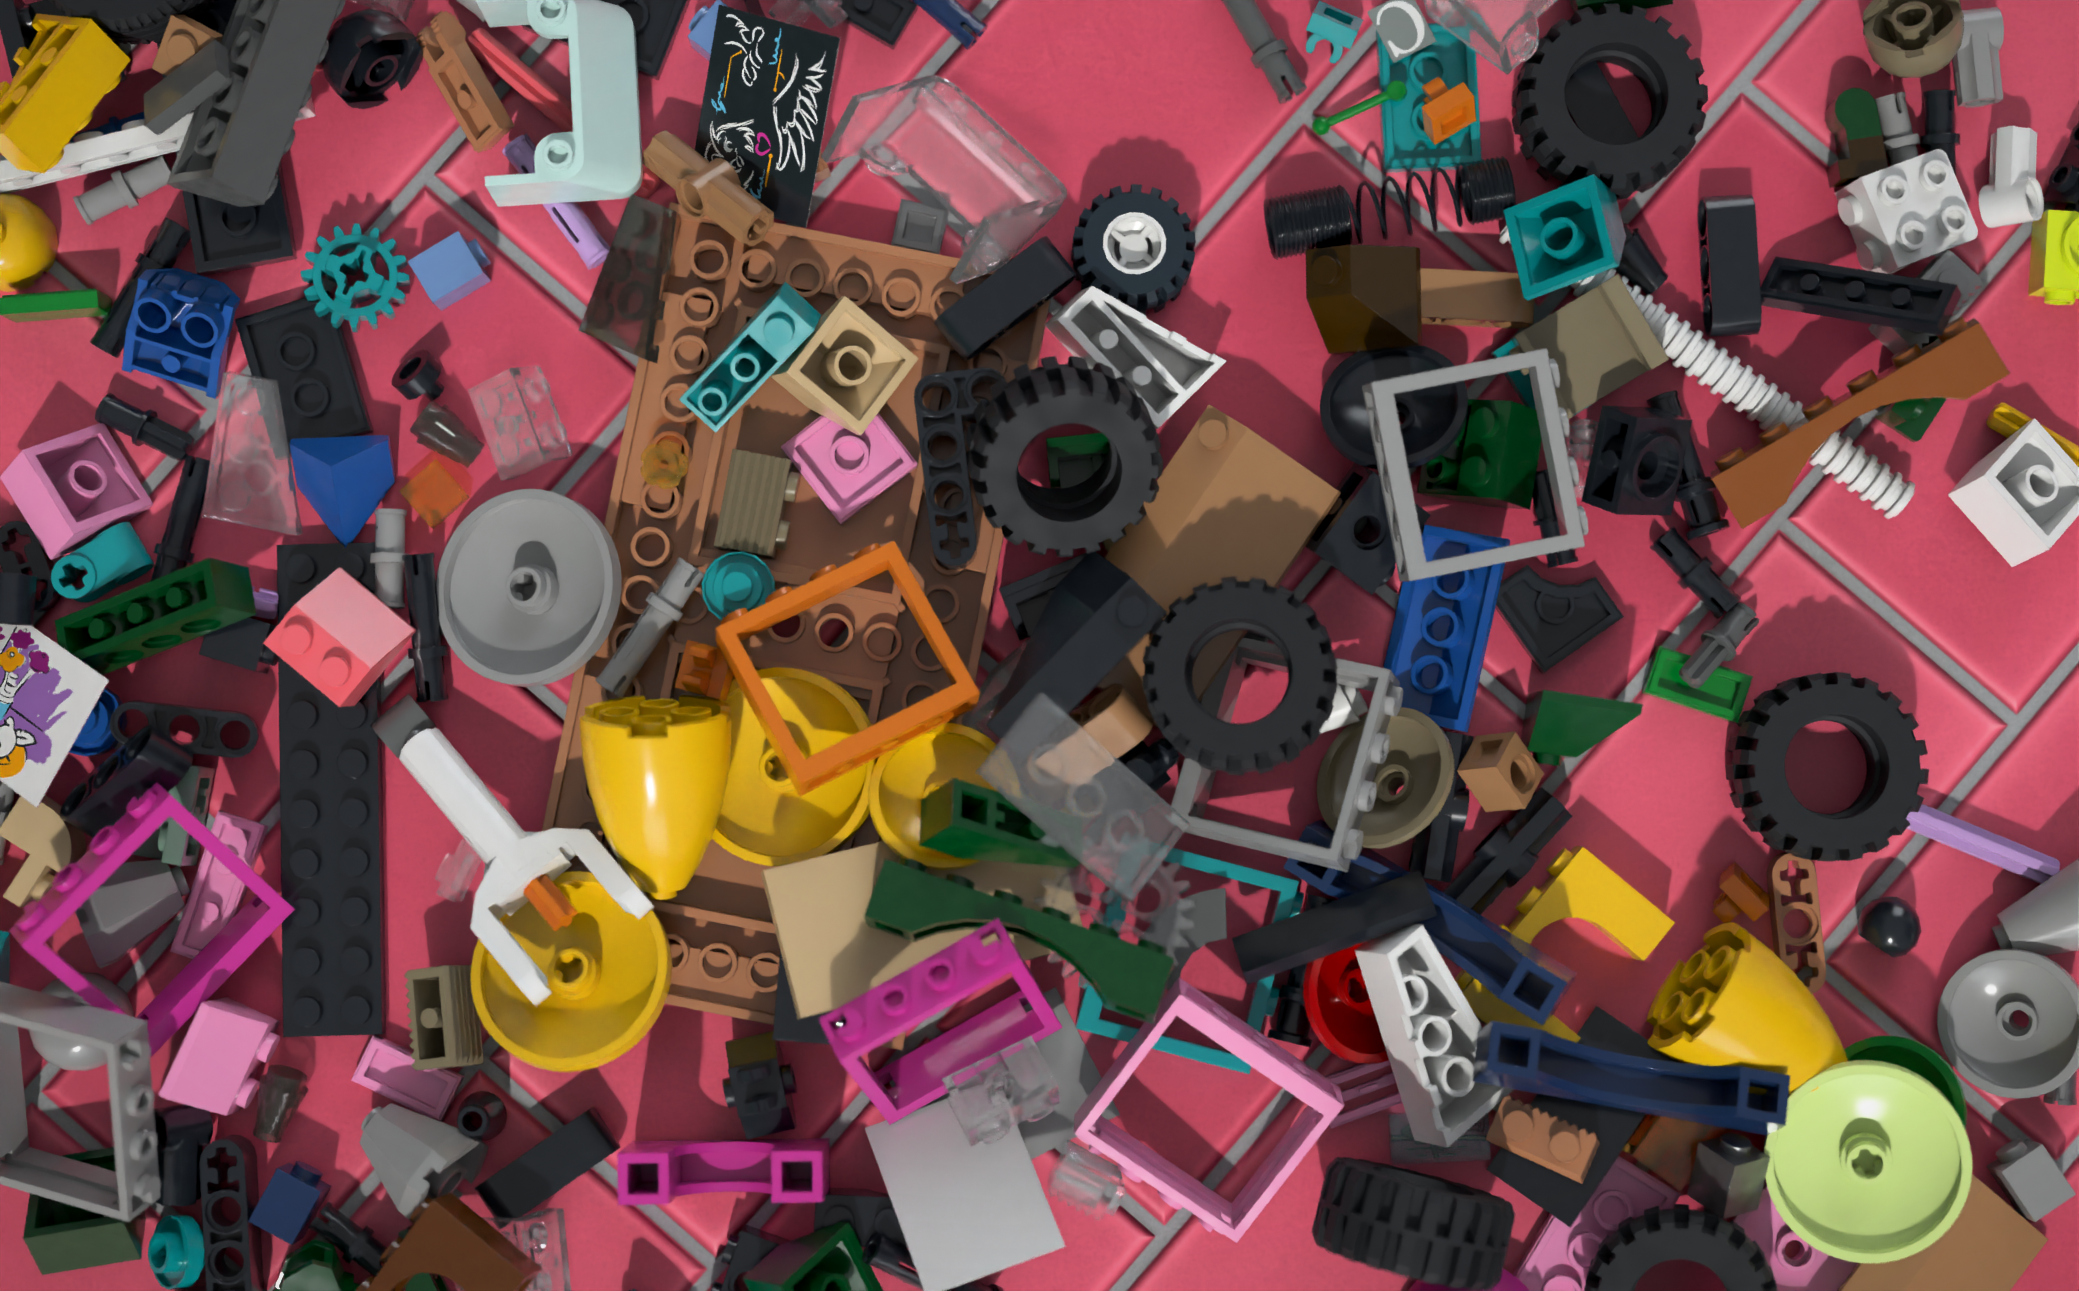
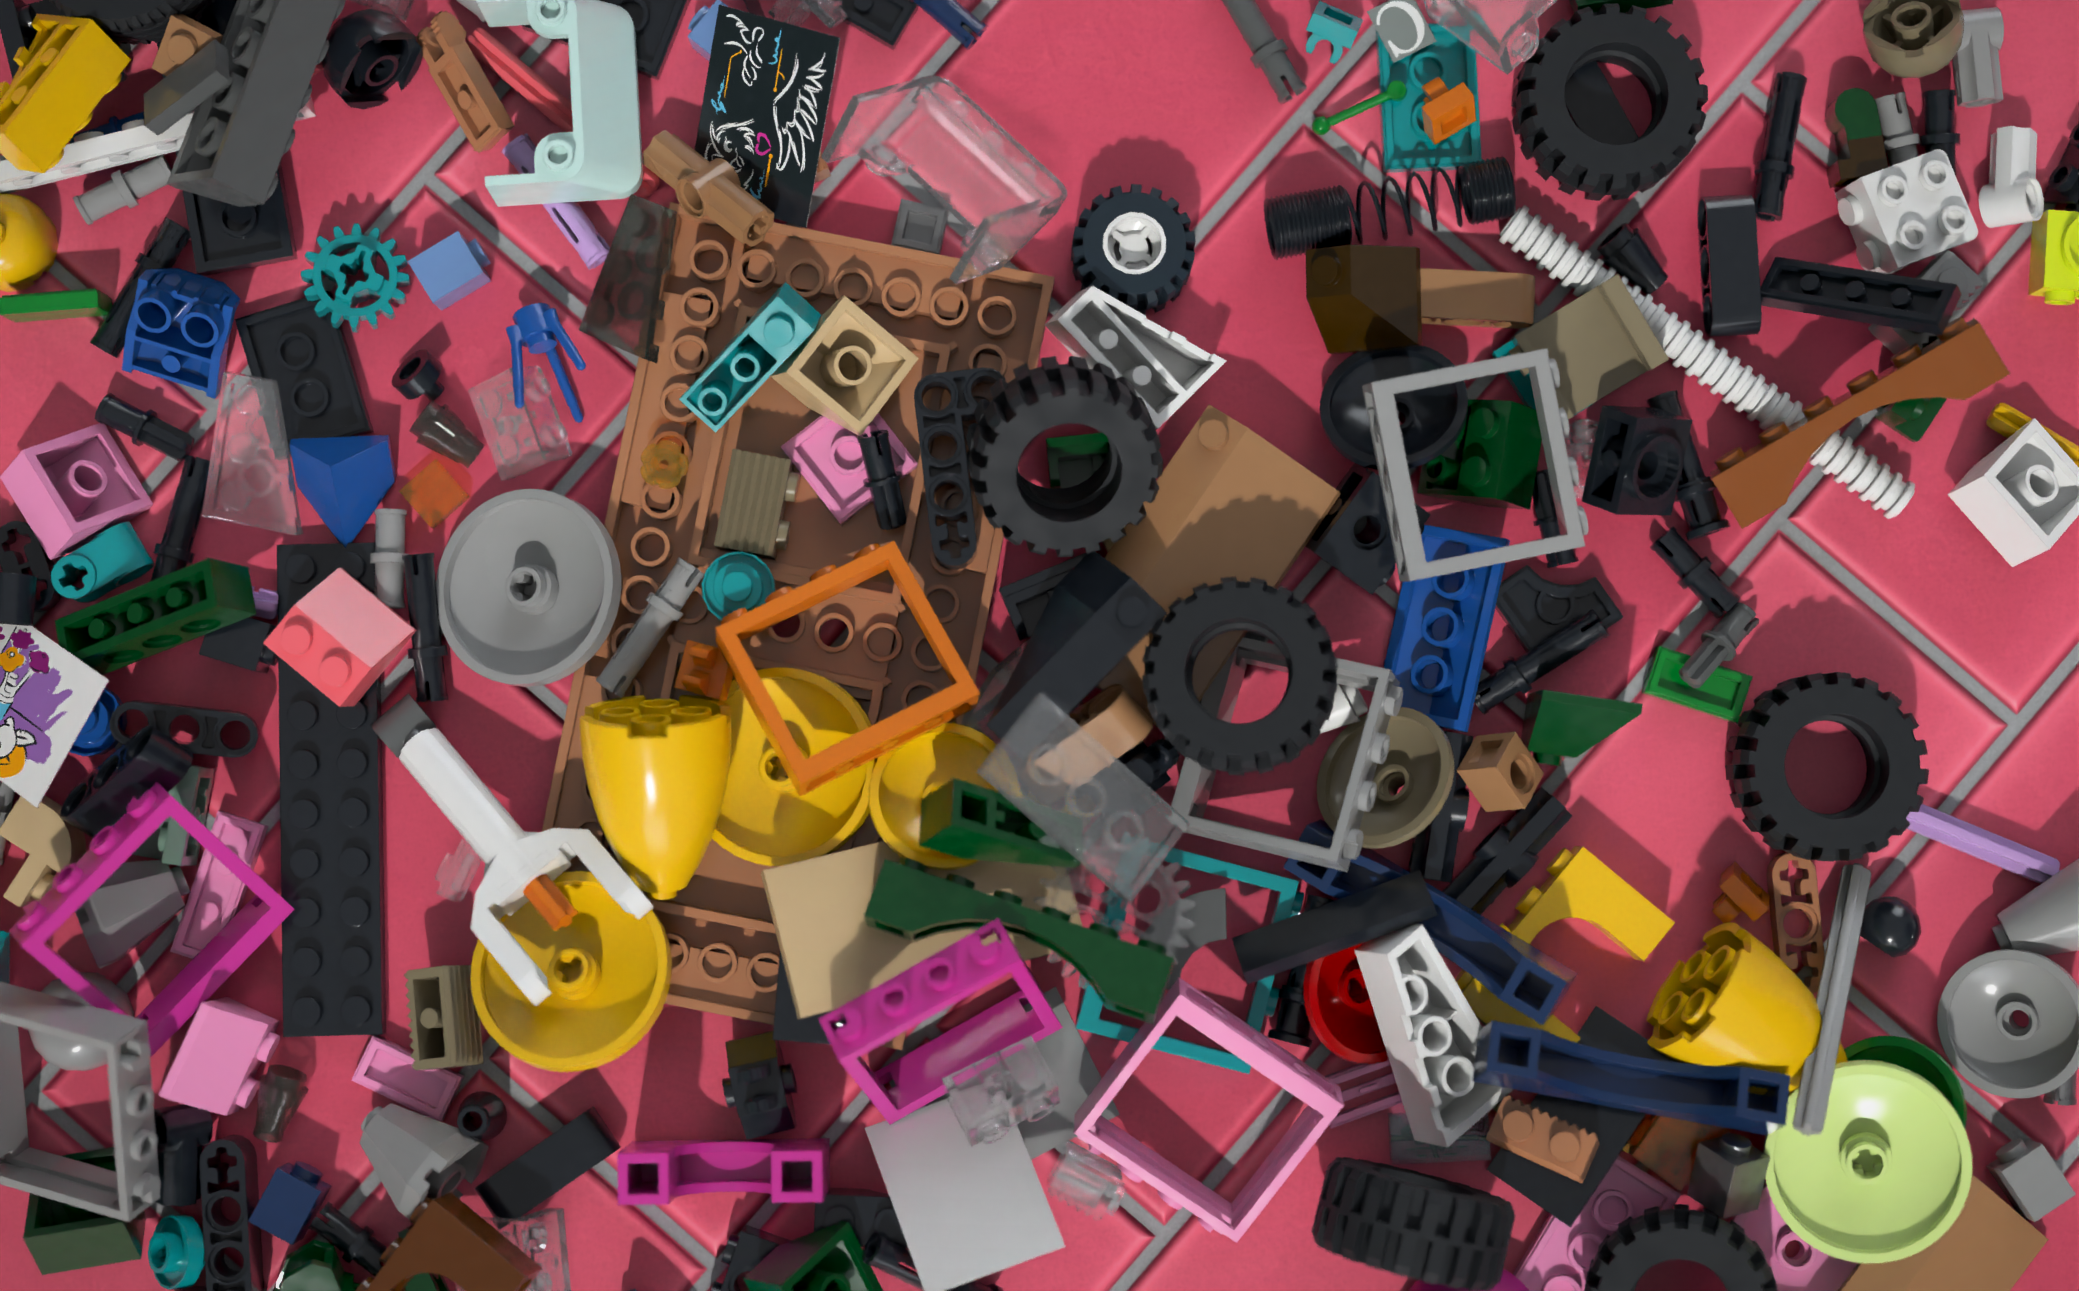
(537, 330): none -> blue plant
(882, 479): none -> black axle
(1005, 298): black beam -> none
(1539, 661): none -> black pin
(1565, 236): teal slope -> none
(1780, 135): none -> black pin
(1832, 998): none -> light grey axle

